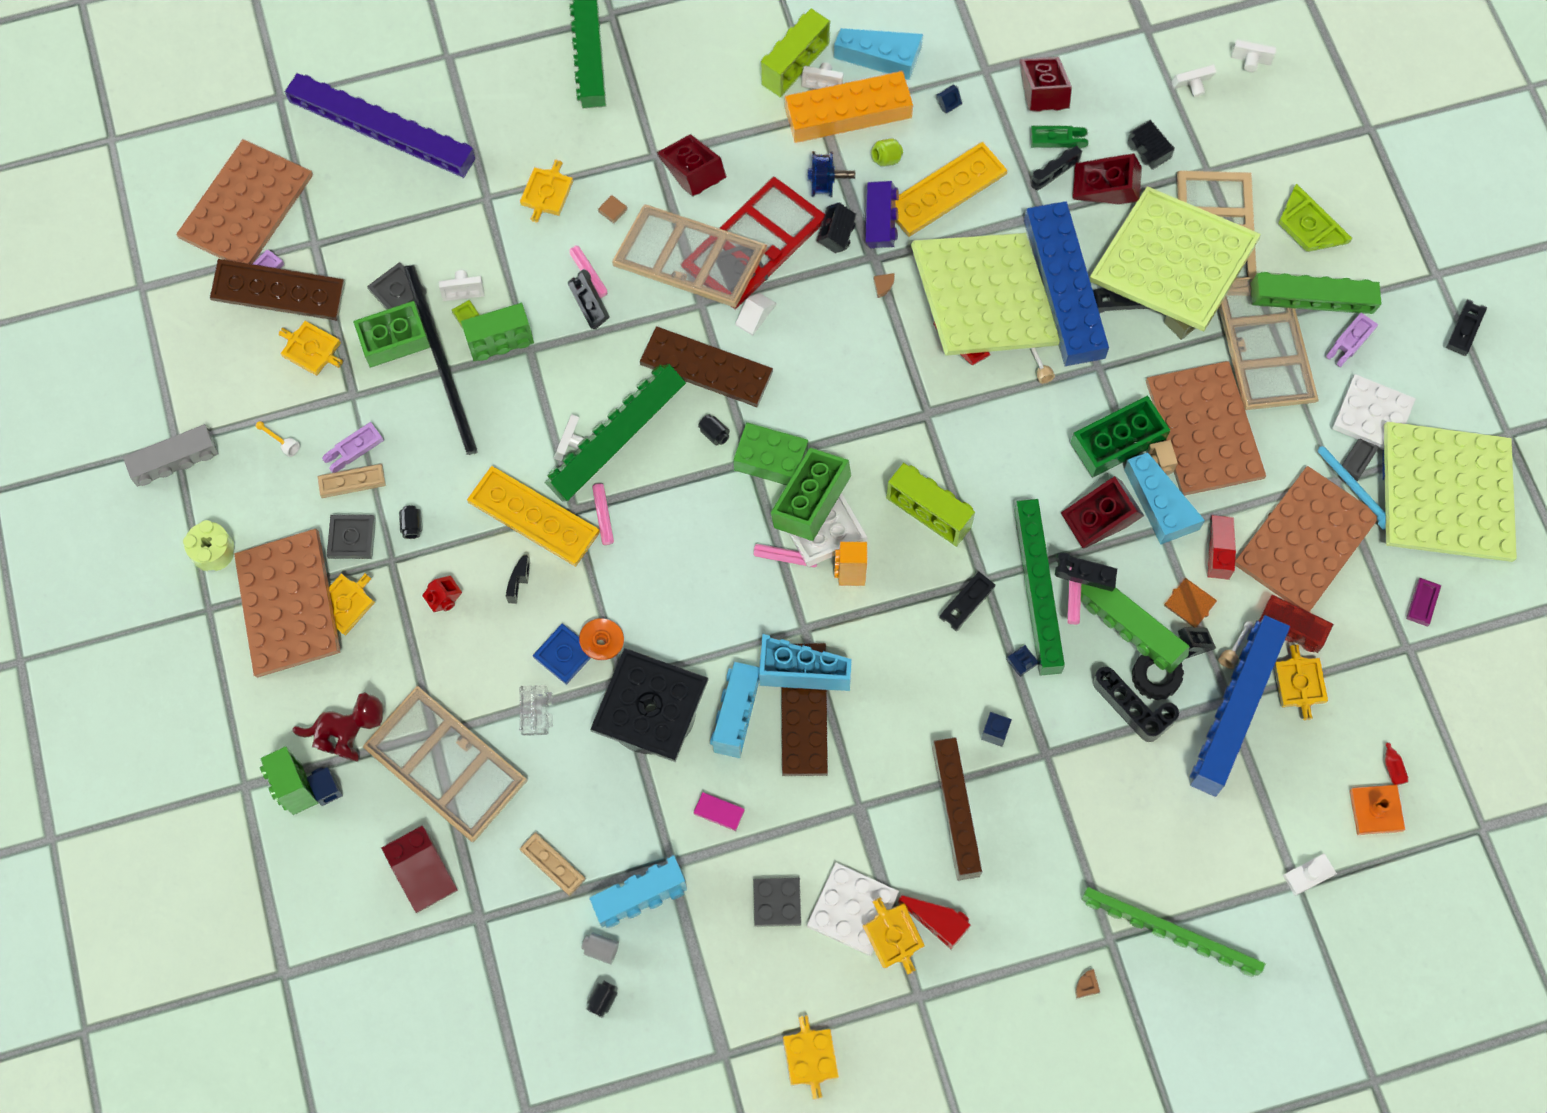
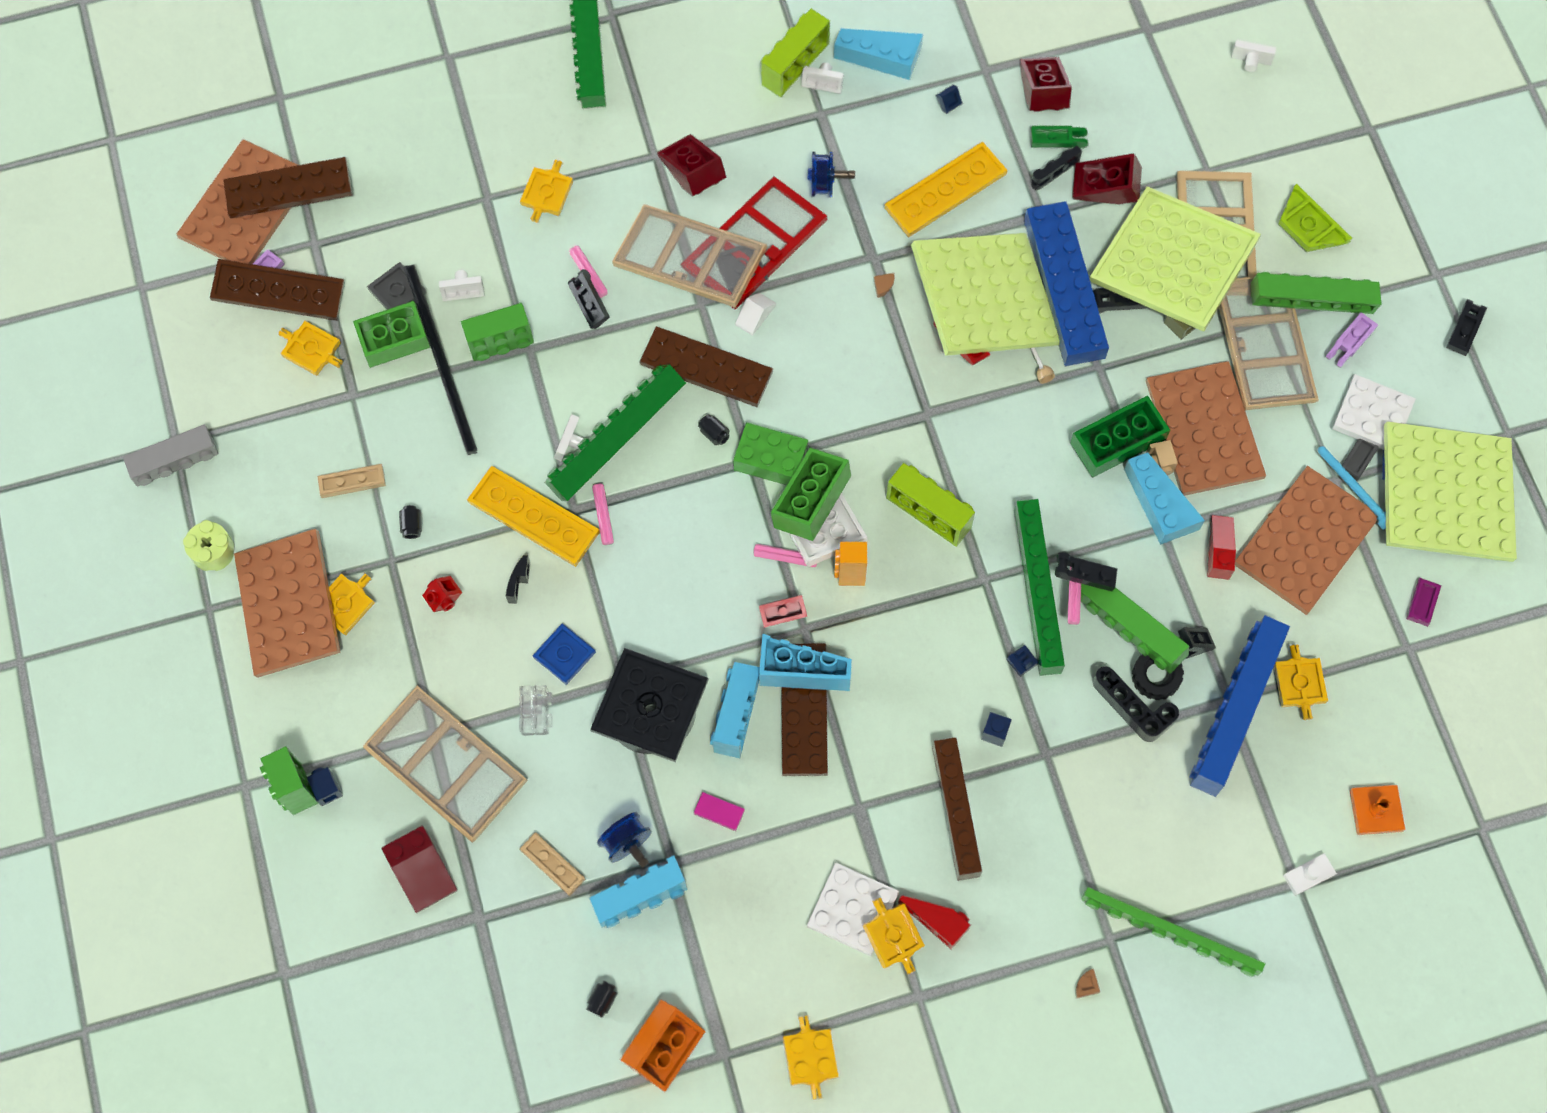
(287, 187): none -> reddish brown plate
(288, 446): white hinge -> none
(351, 537): dark grey plate -> none
(353, 447): lavender hinge -> none
(366, 714): dark red animal -> none
(380, 124): dark purple brick -> none
(464, 311): lime tile -> none
(600, 947): light grey brick -> none
(601, 630): orange dish -> none
(612, 209): medium nougat tile -> none
(625, 838): none -> clear blue wheel
(662, 1045): none -> orange slope
(777, 902): dark grey plate -> none
(783, 611): none -> brick
(837, 228): black brick -> none
(848, 106): light orange brick -> none
(881, 214): dark purple brick -> none
(887, 152): lime head -> none
(967, 600): black plate -> none
(1102, 512): dark red slope -> none
(1150, 144): black brick -> none
(1190, 603): clear orange piece -> none
(1194, 79): white tile -> none
(1229, 657): tan hinge -> none
(1304, 626): clear red brick -> none
(1395, 766): red piece -> none

